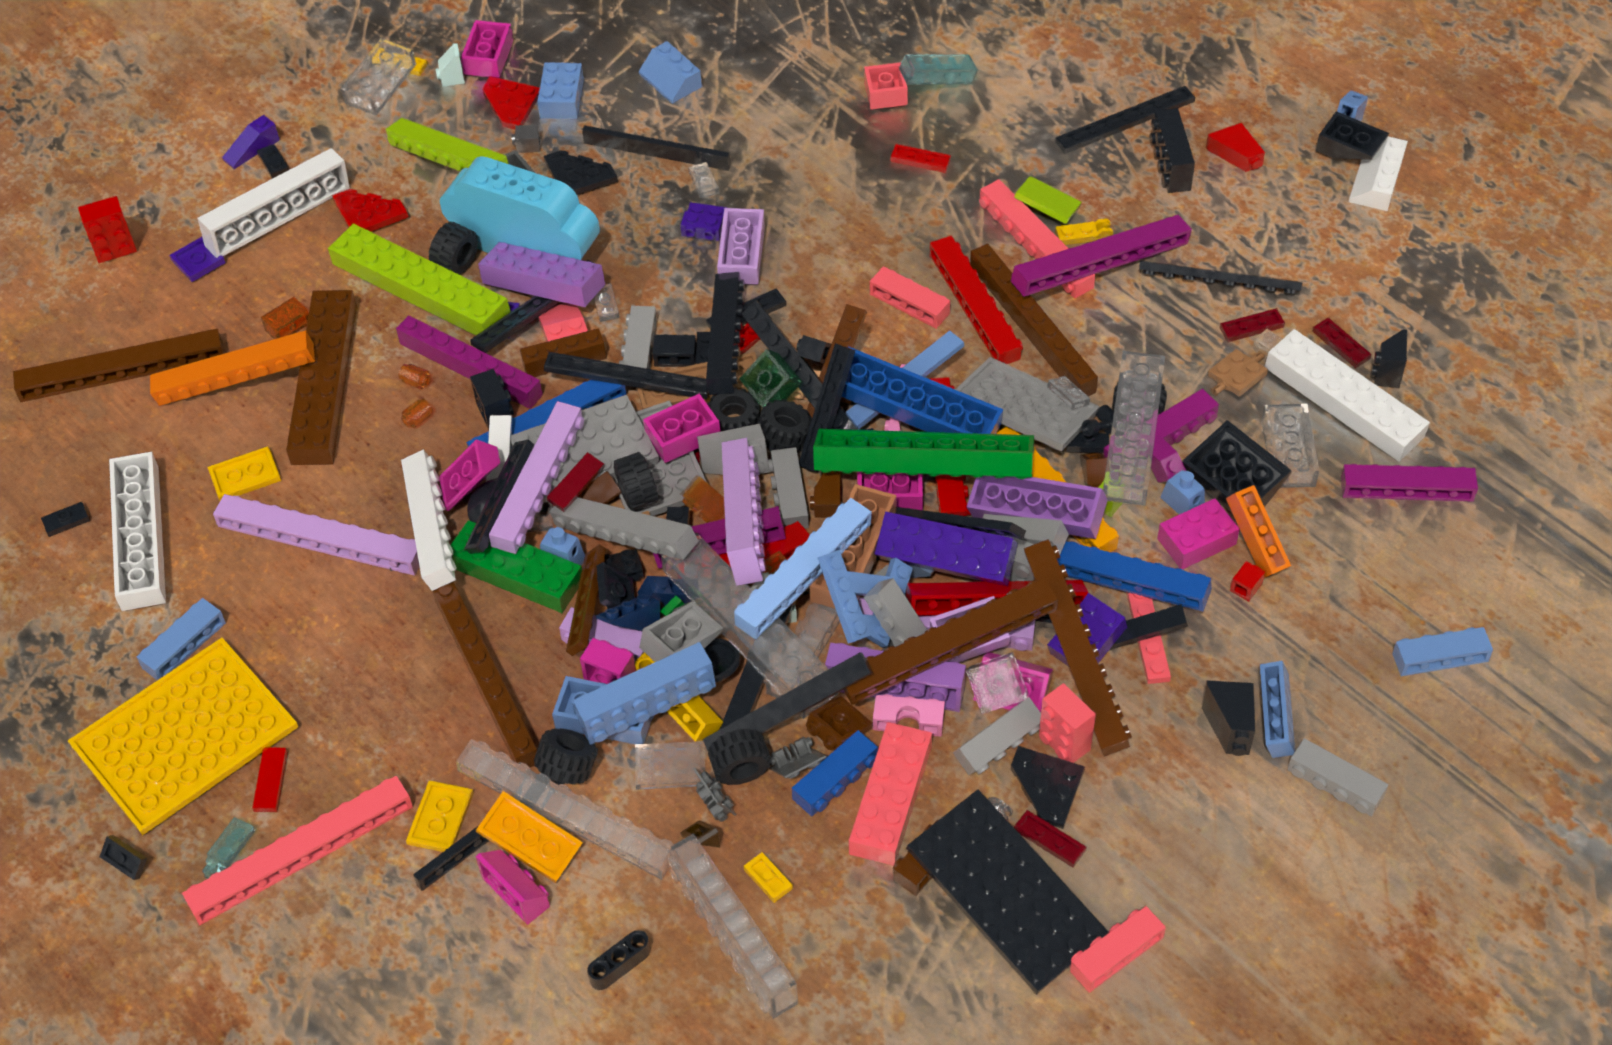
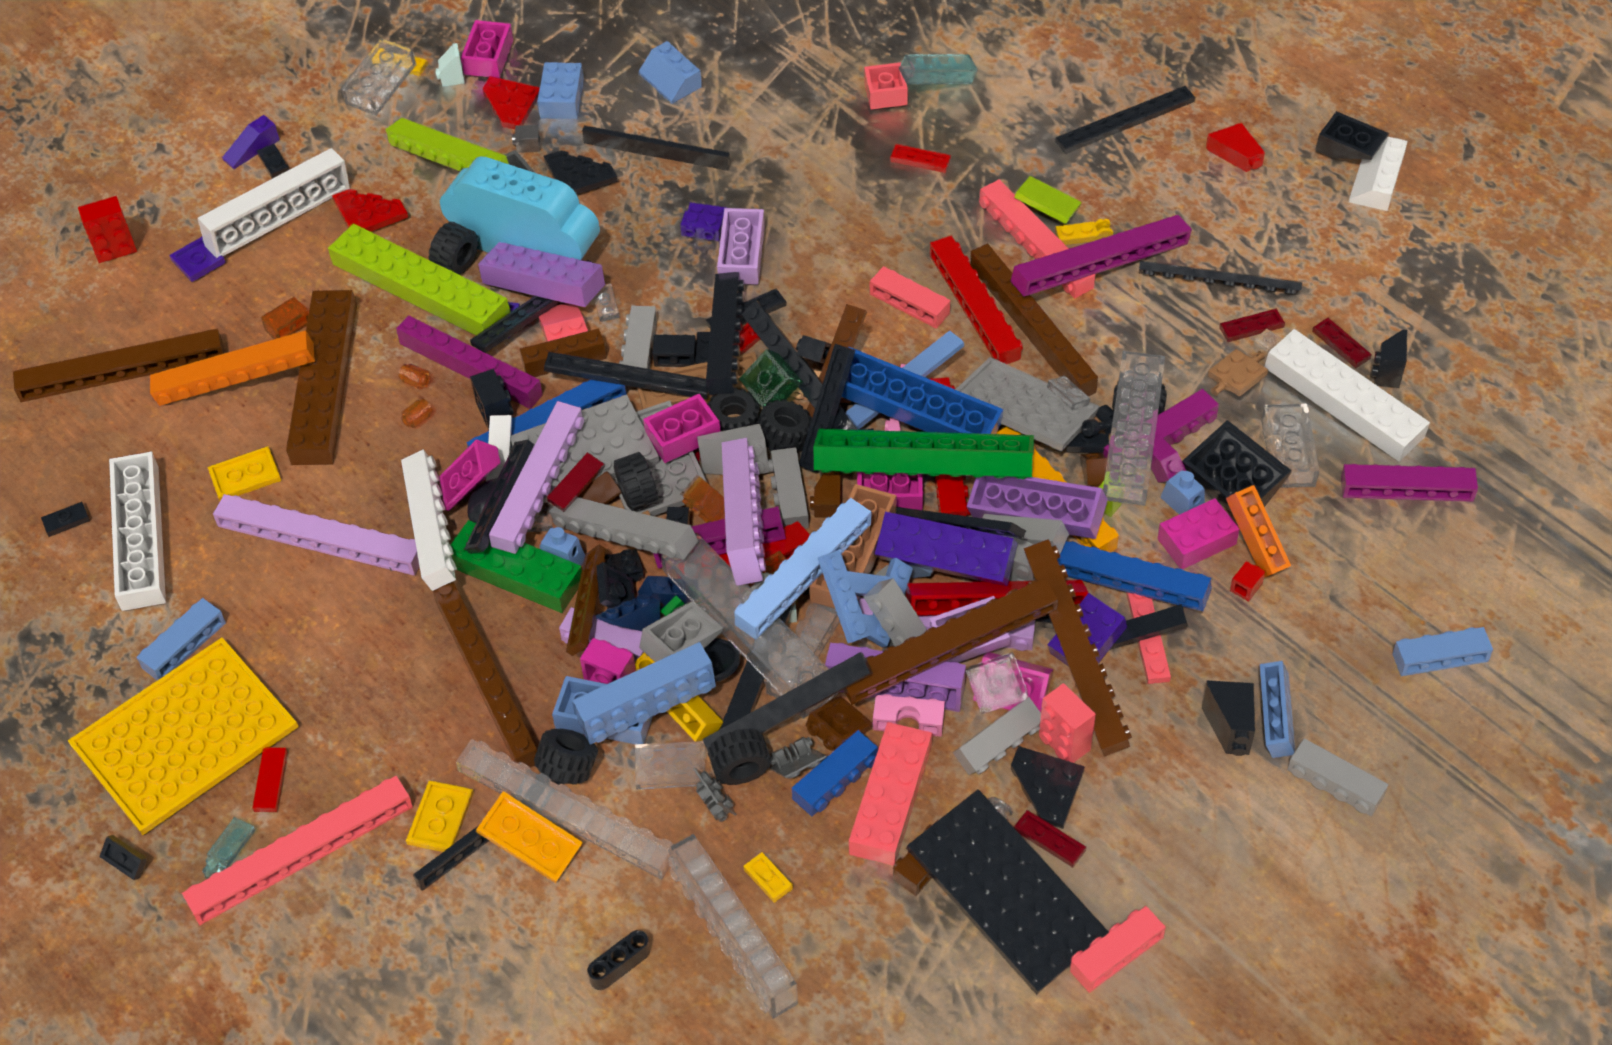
(513, 884): dark pink slope -> none
(703, 180): clear plate -> none
(705, 833): dark brown slope -> none
(1172, 150): black brick -> none
(1353, 105): medium blue torso -> none

